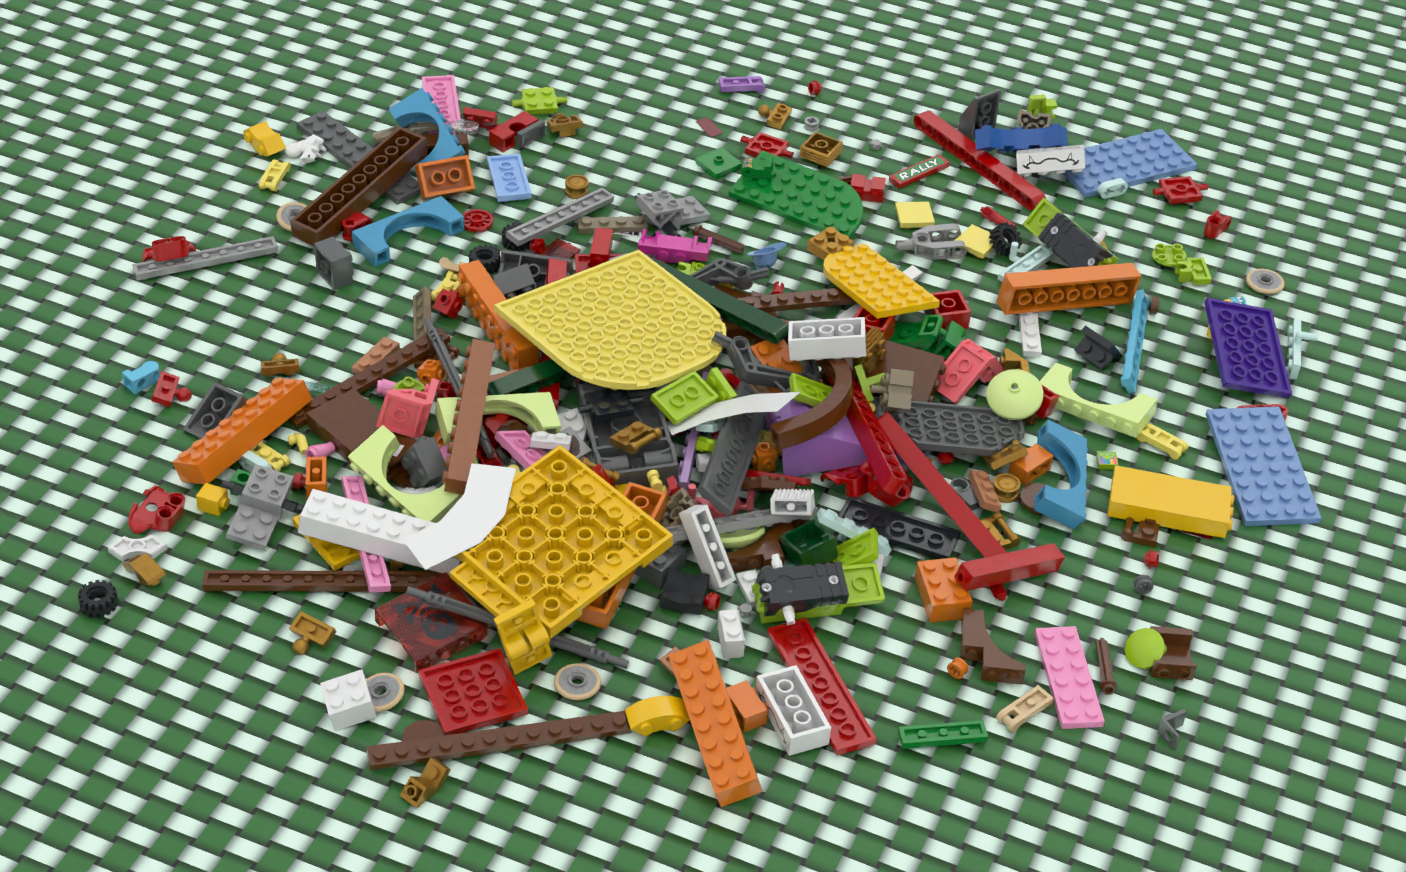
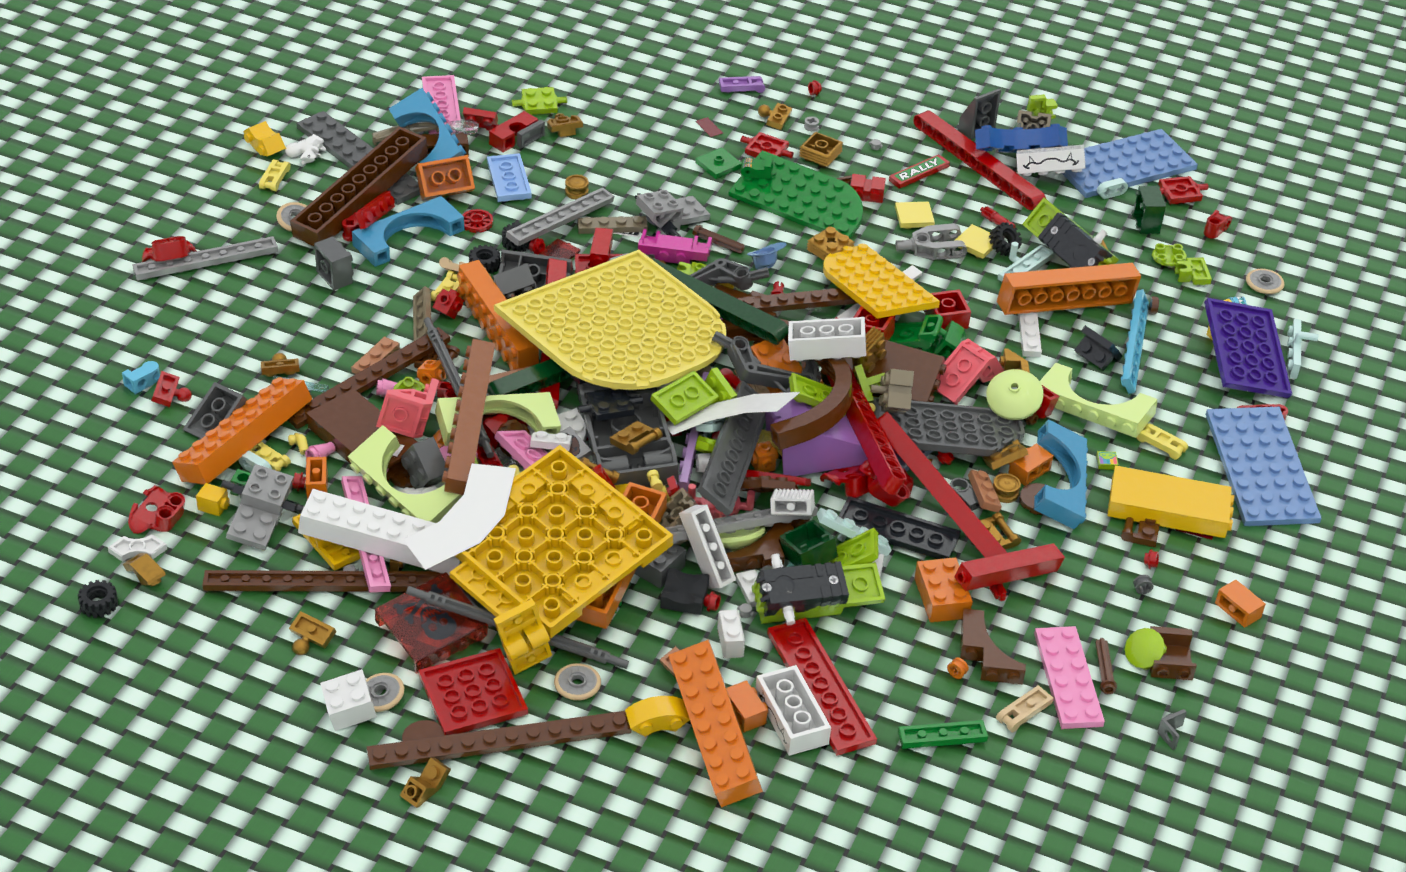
(375, 209): none -> red plate
(1149, 209): none -> dark green container
(1240, 603): none -> orange brick

